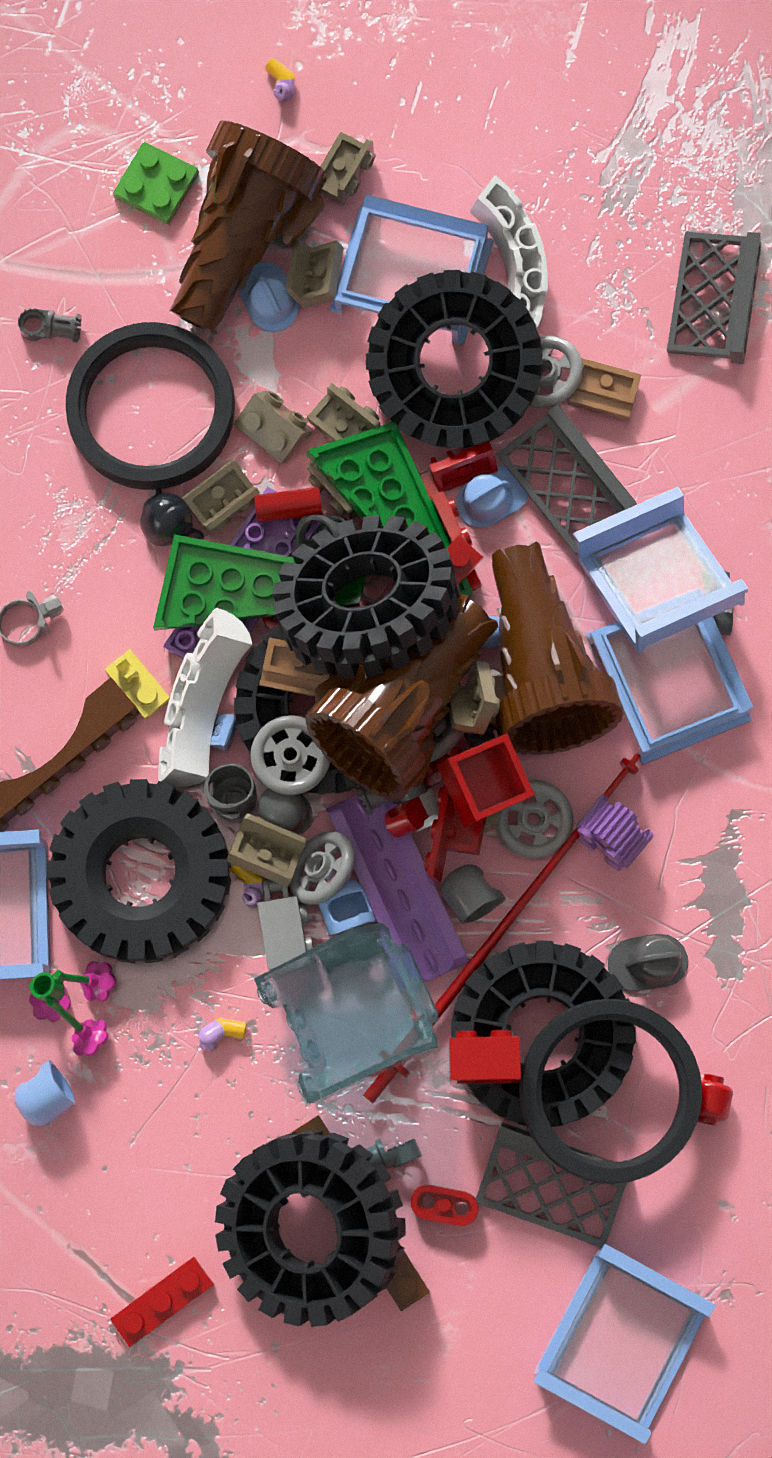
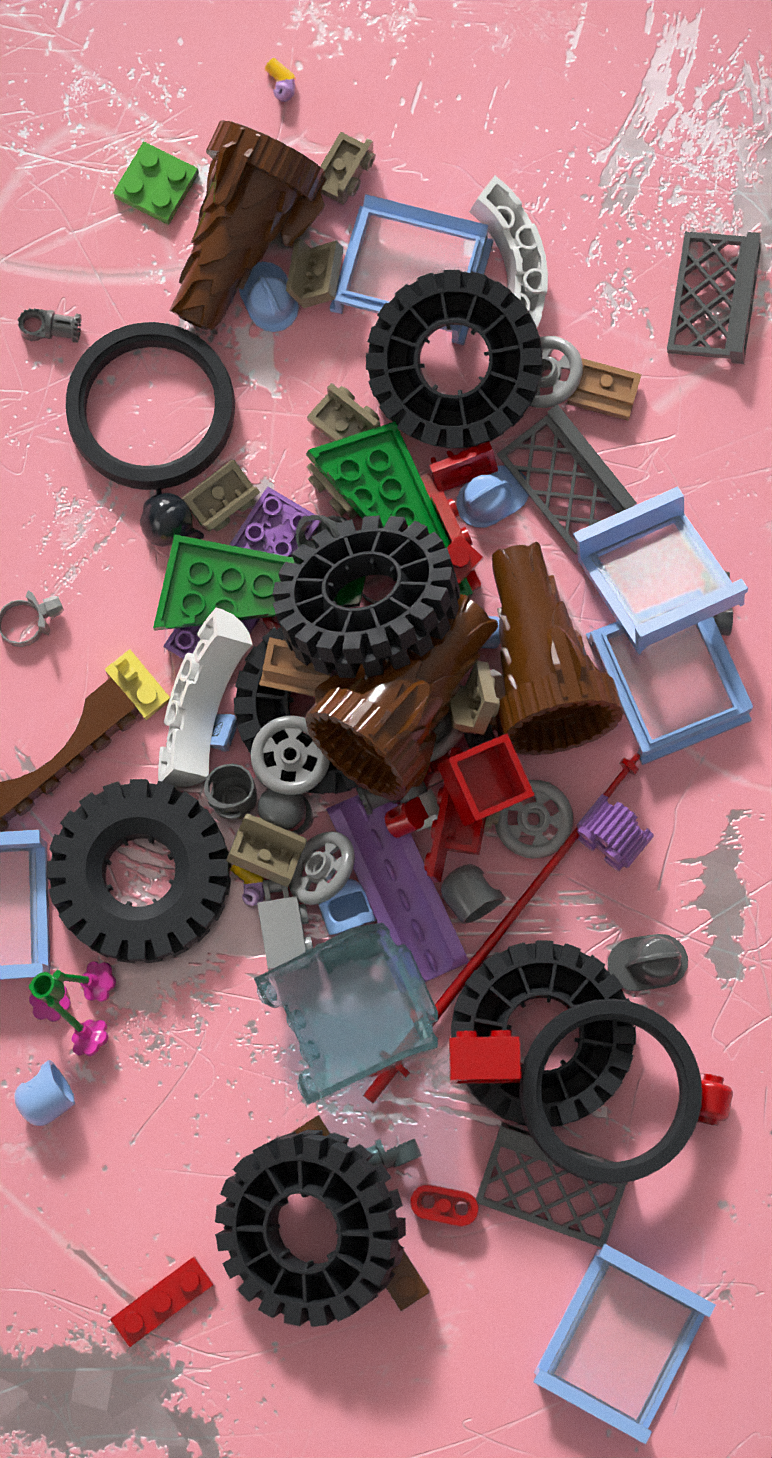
(217, 1030): arm -> none
(273, 425): dark tan bracket -> none
(288, 504): red brick -> none

